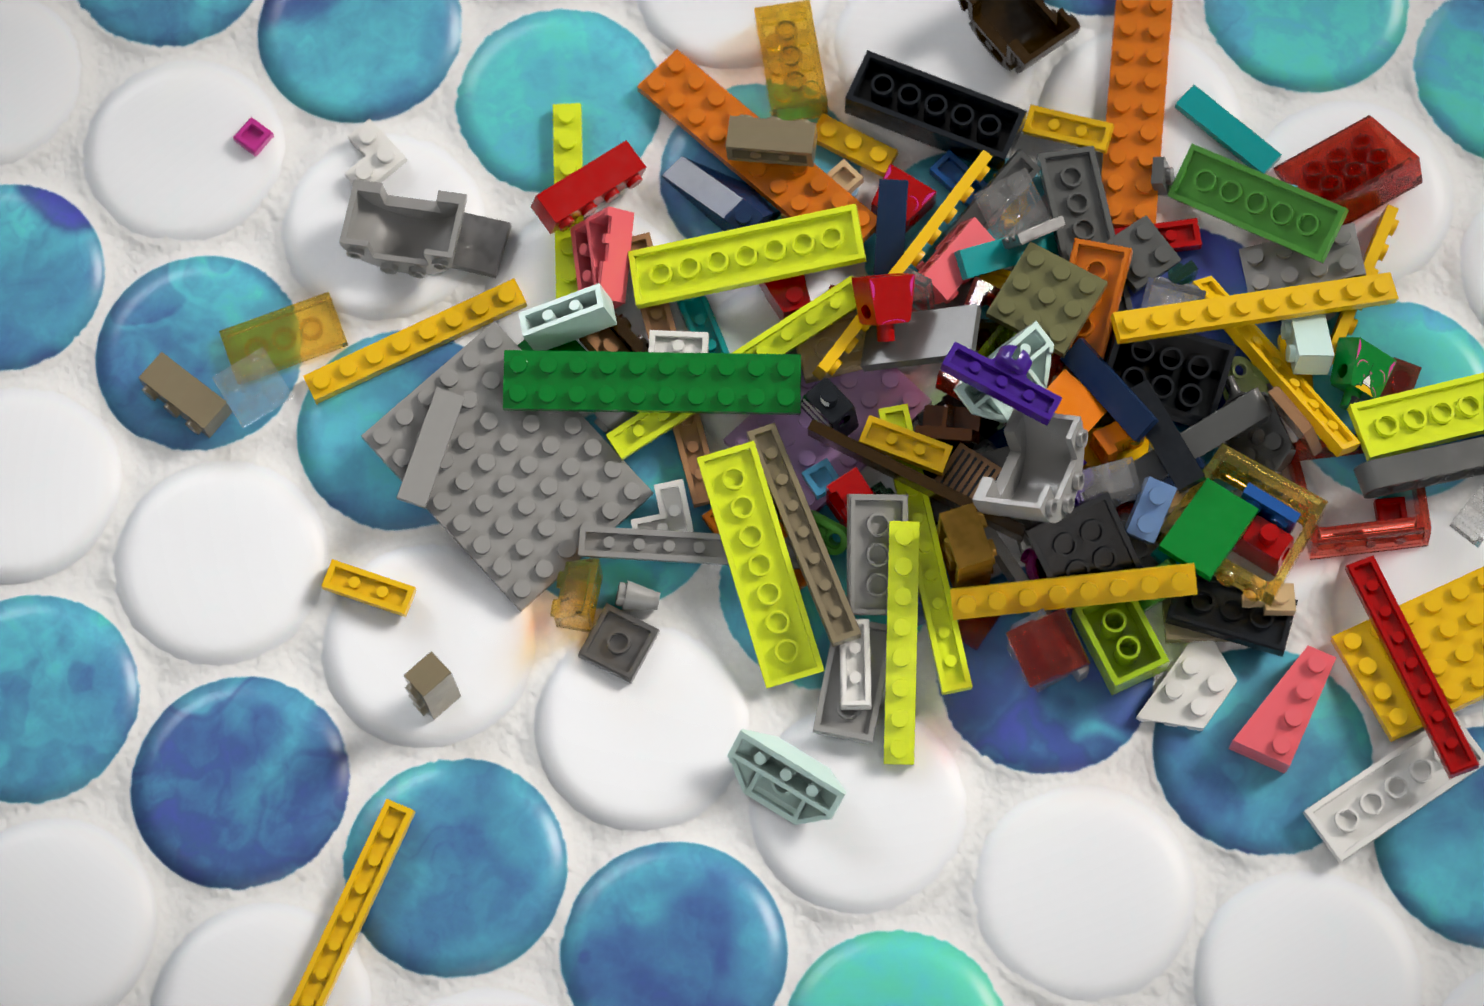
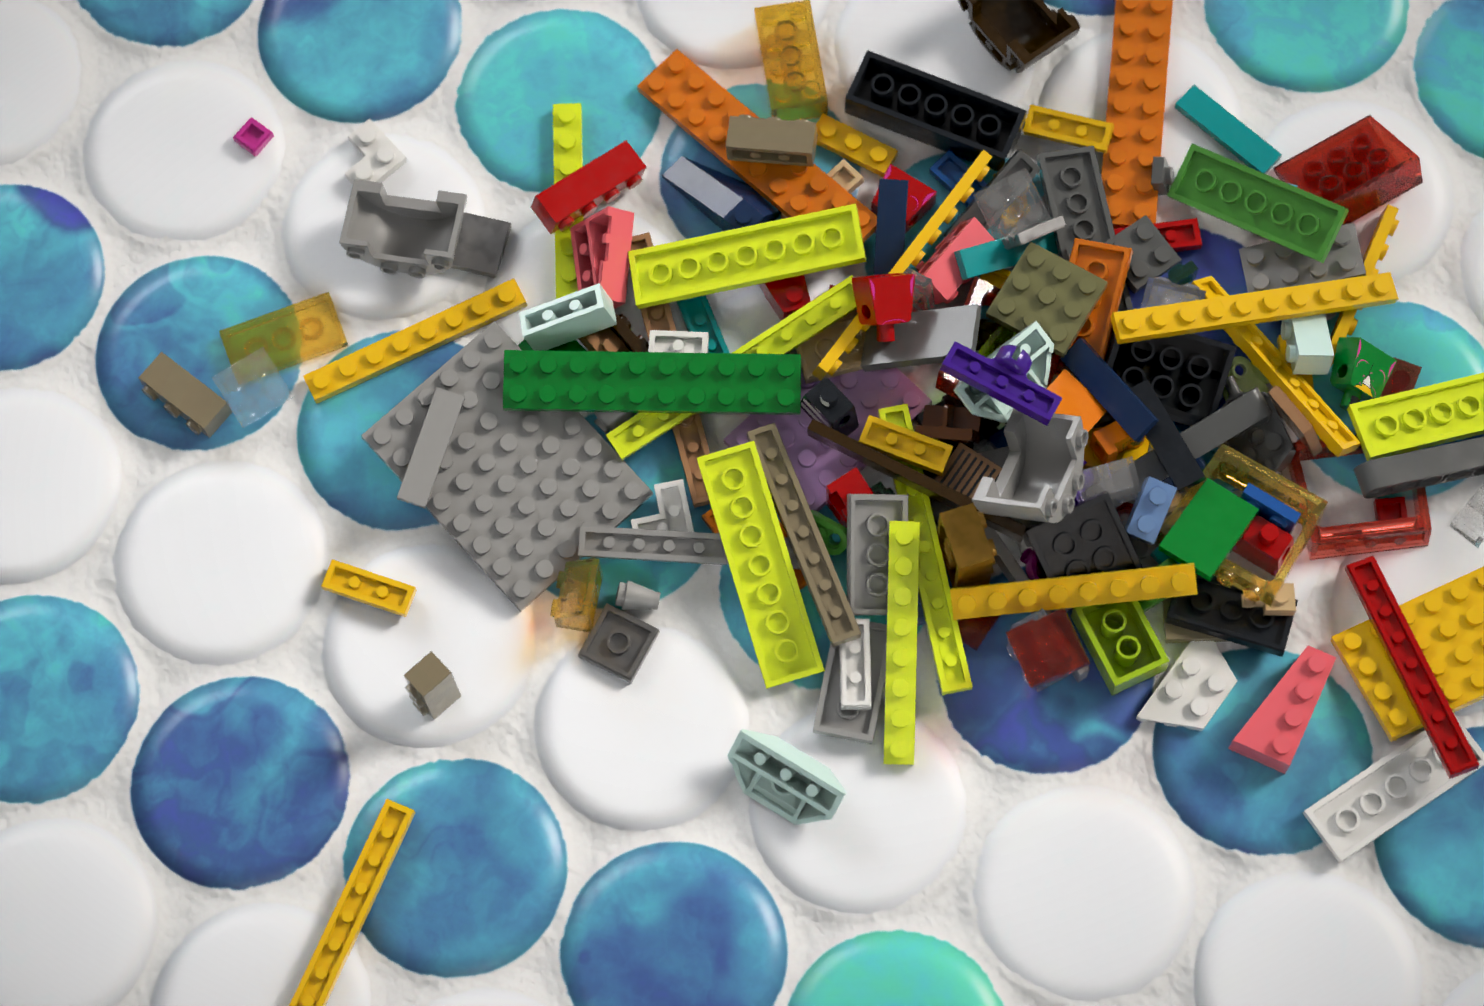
(819, 477): dark azure plate -> none

